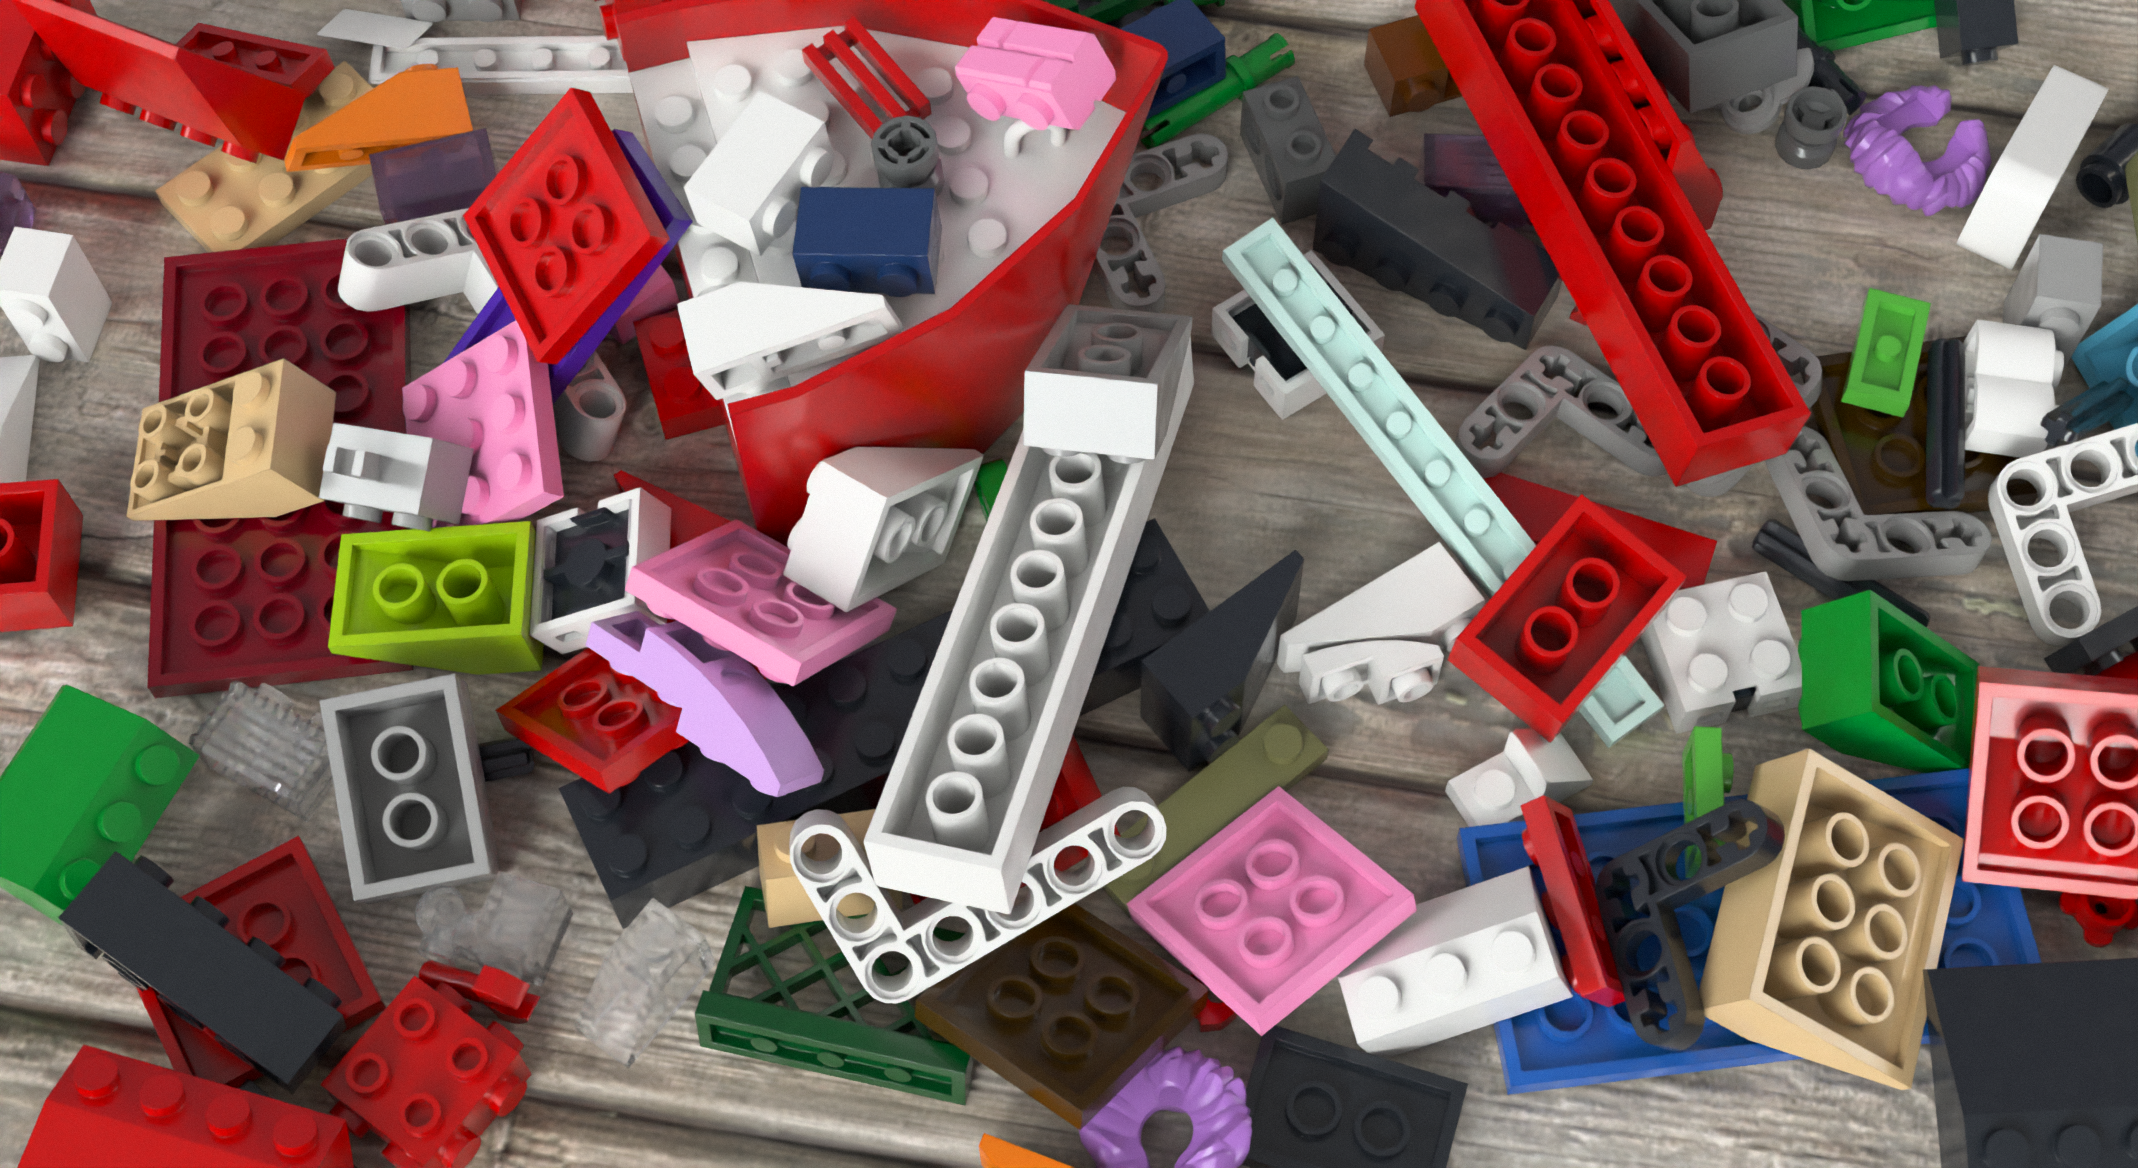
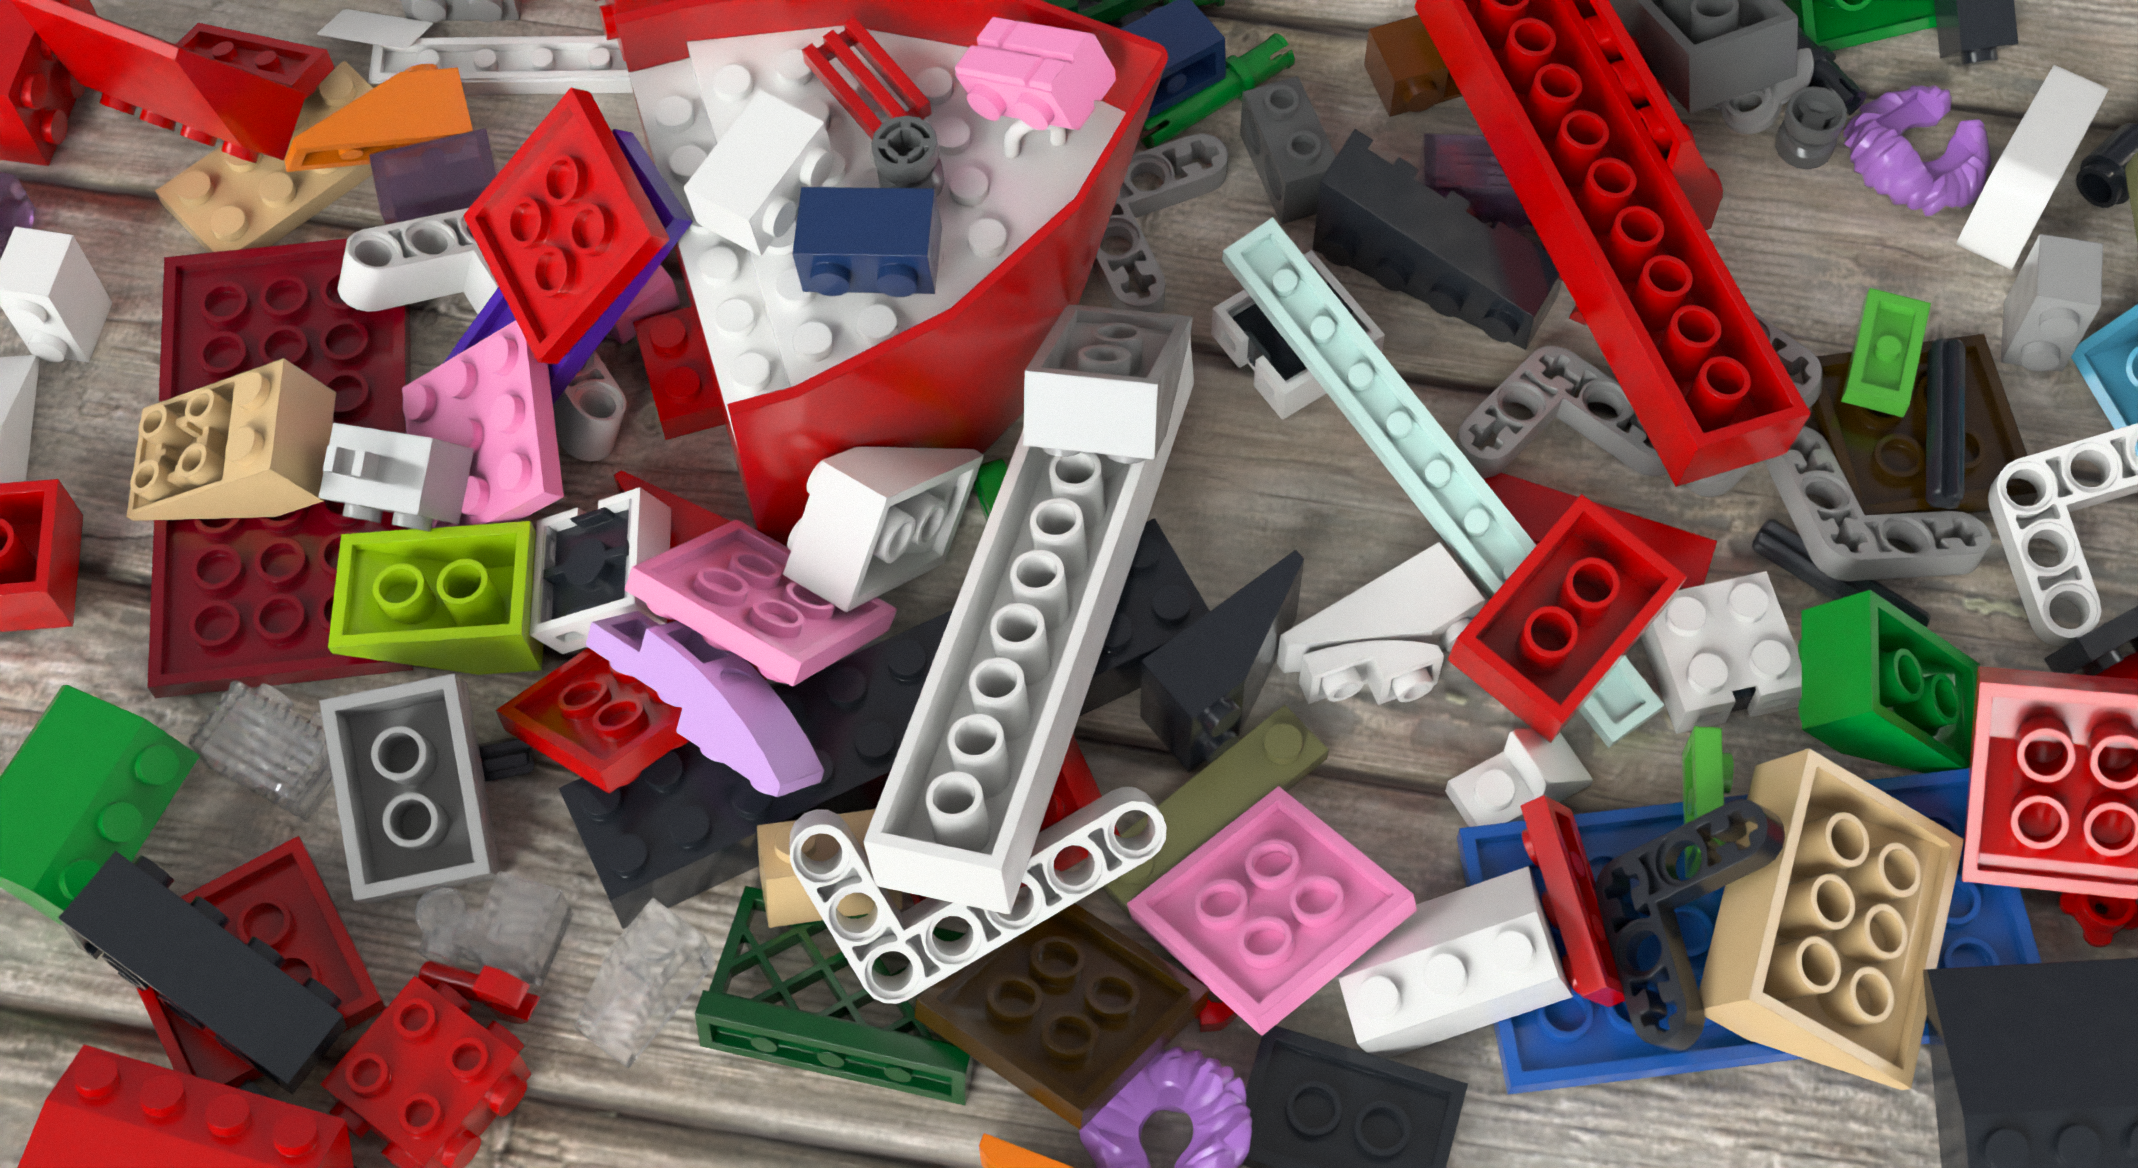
(766, 331): white slope -> none
(2009, 387): white brick -> none
(2086, 412): black axle -> none

